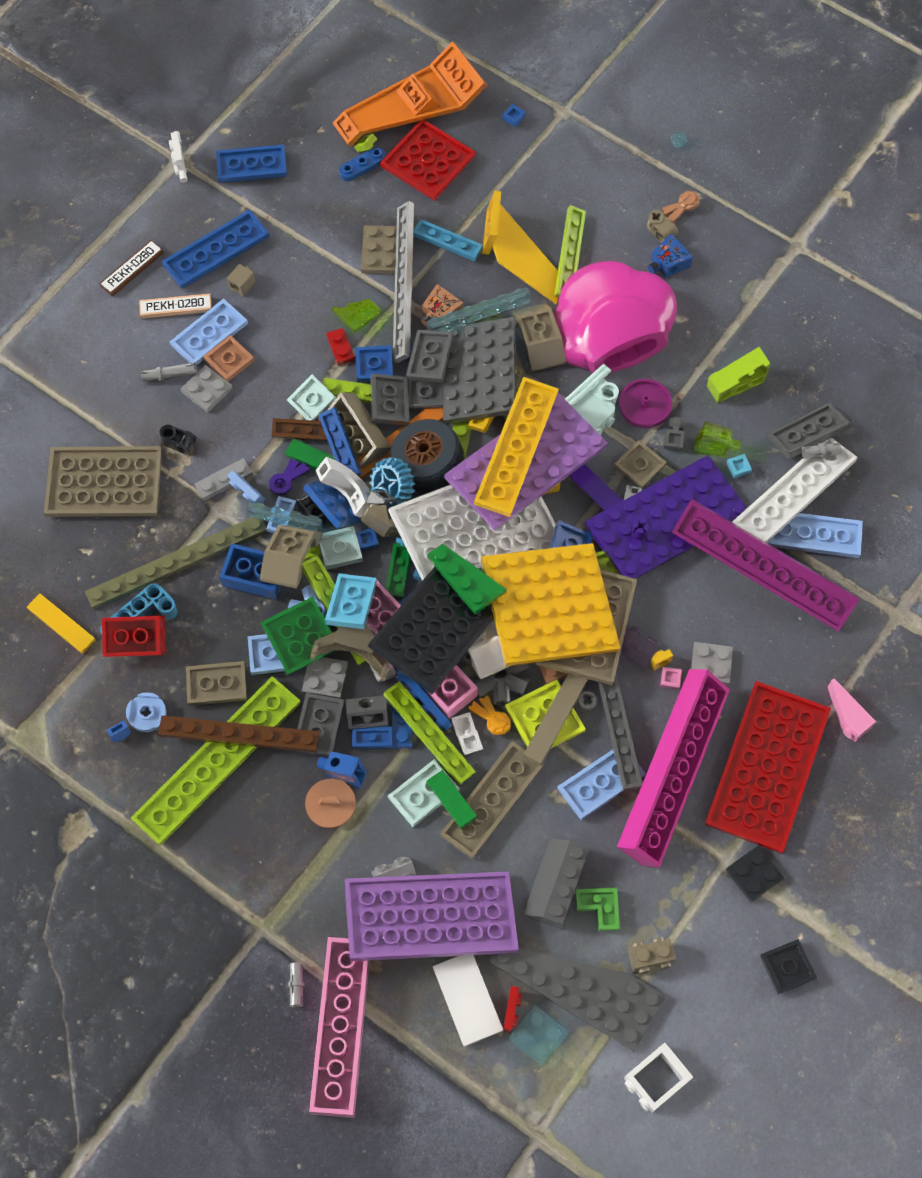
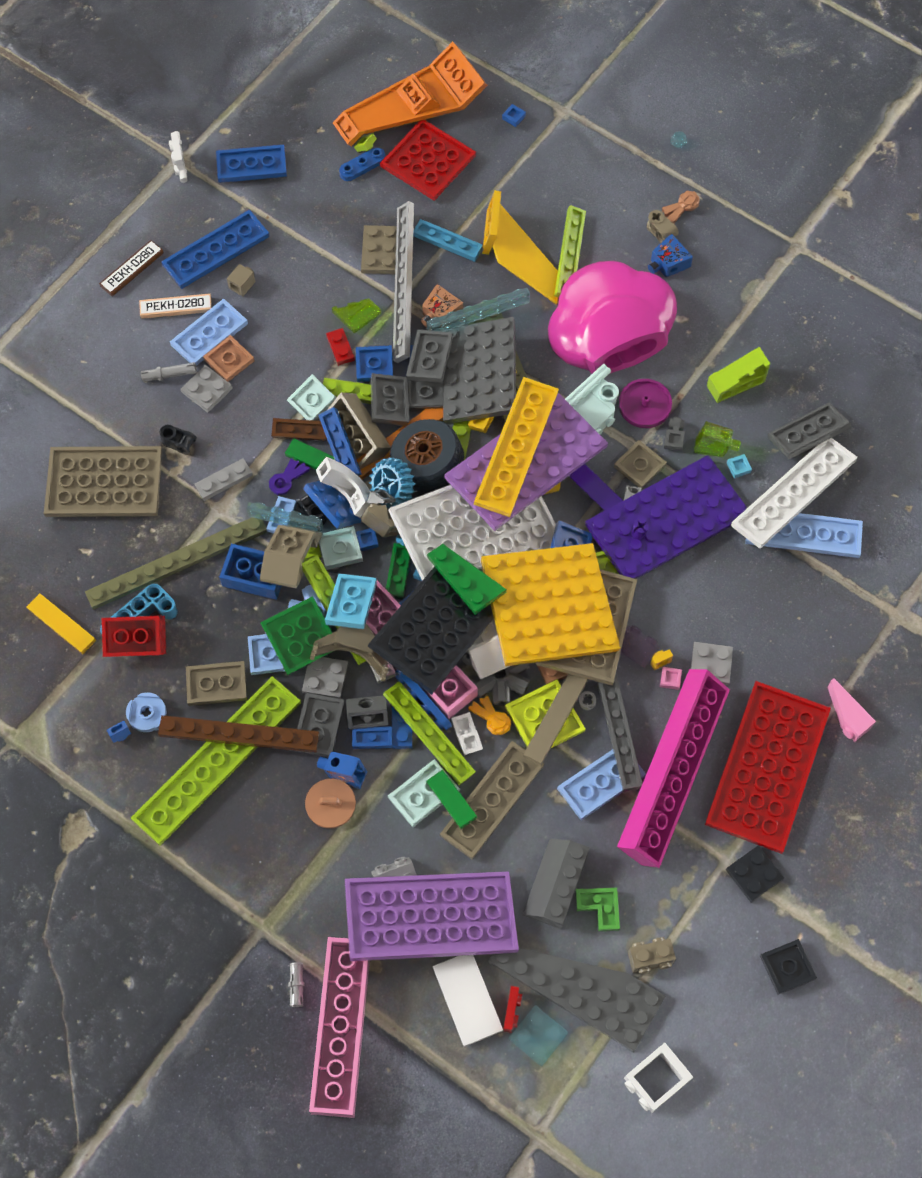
(240, 483): light blue plate -> none
(540, 337): dark tan slope -> none
(765, 565): magenta plate -> none
(821, 450): light grey pin -> none

